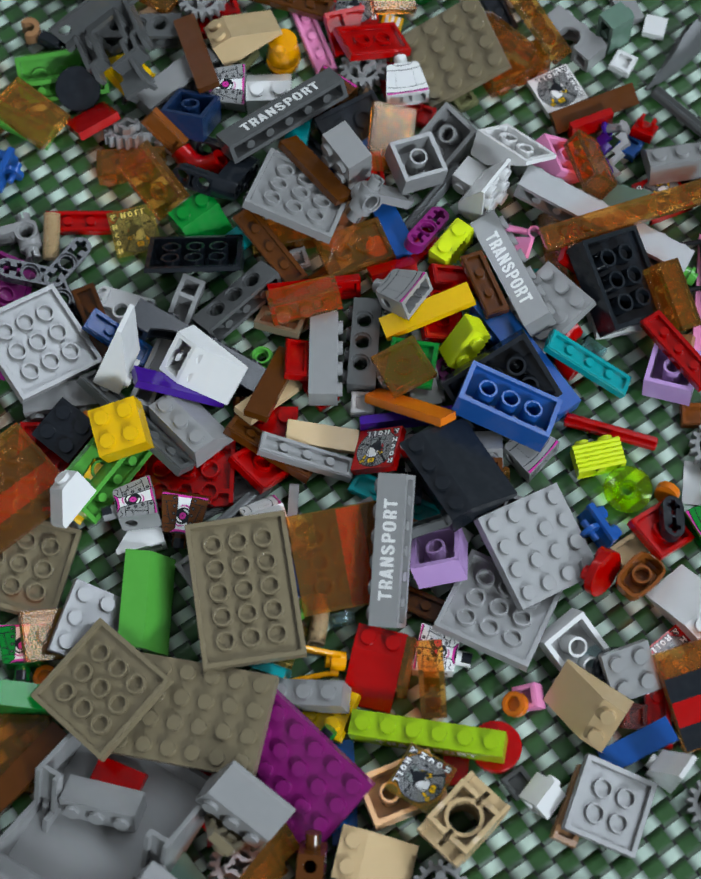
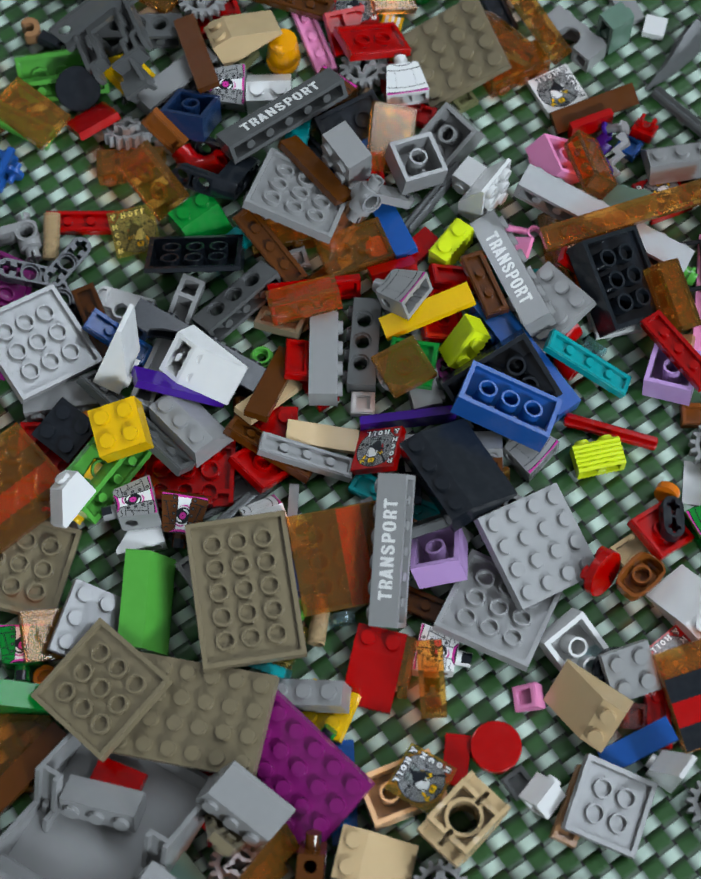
(333, 660): light orange plant -> none
(410, 407): orange tile -> none
(425, 237): magenta beam -> none
(438, 736): lime brick -> none
(504, 142): white slope -> none
(515, 704): orange tile -> none
(596, 527): blue hips -> none
(622, 63): white tile -> none
(632, 479): clear neon green dish -> none

